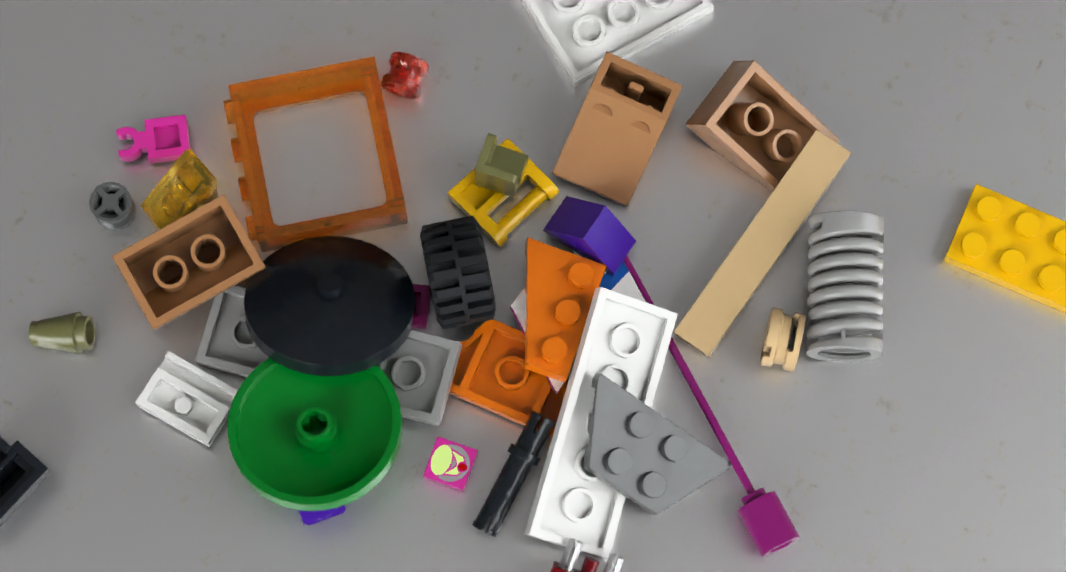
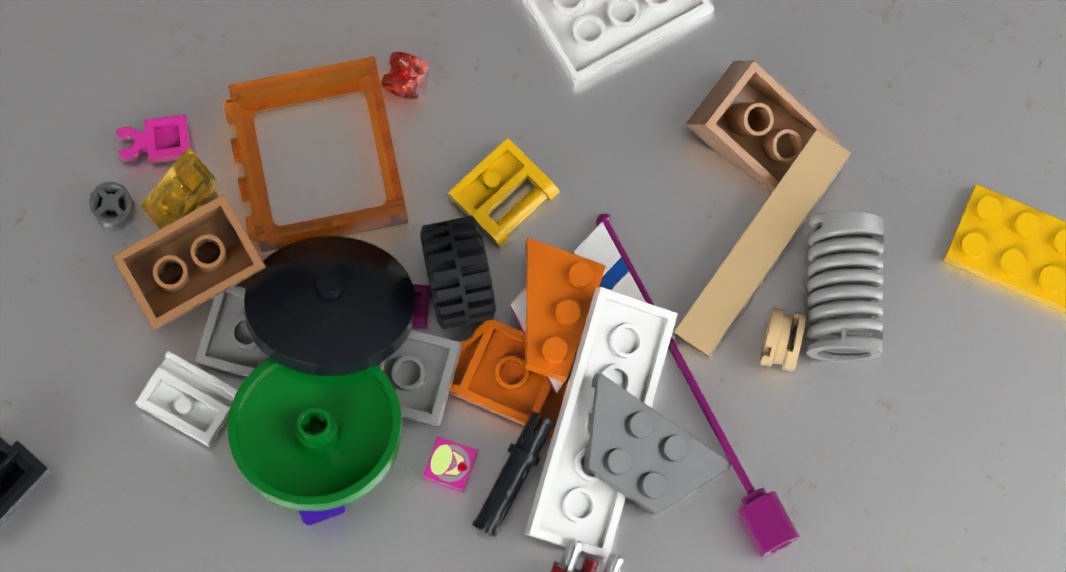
(64, 333): olive cone -> none
(499, 167): olive panel -> none
(591, 232): dark purple slope -> none
(617, 129): medium nougat slope -> none

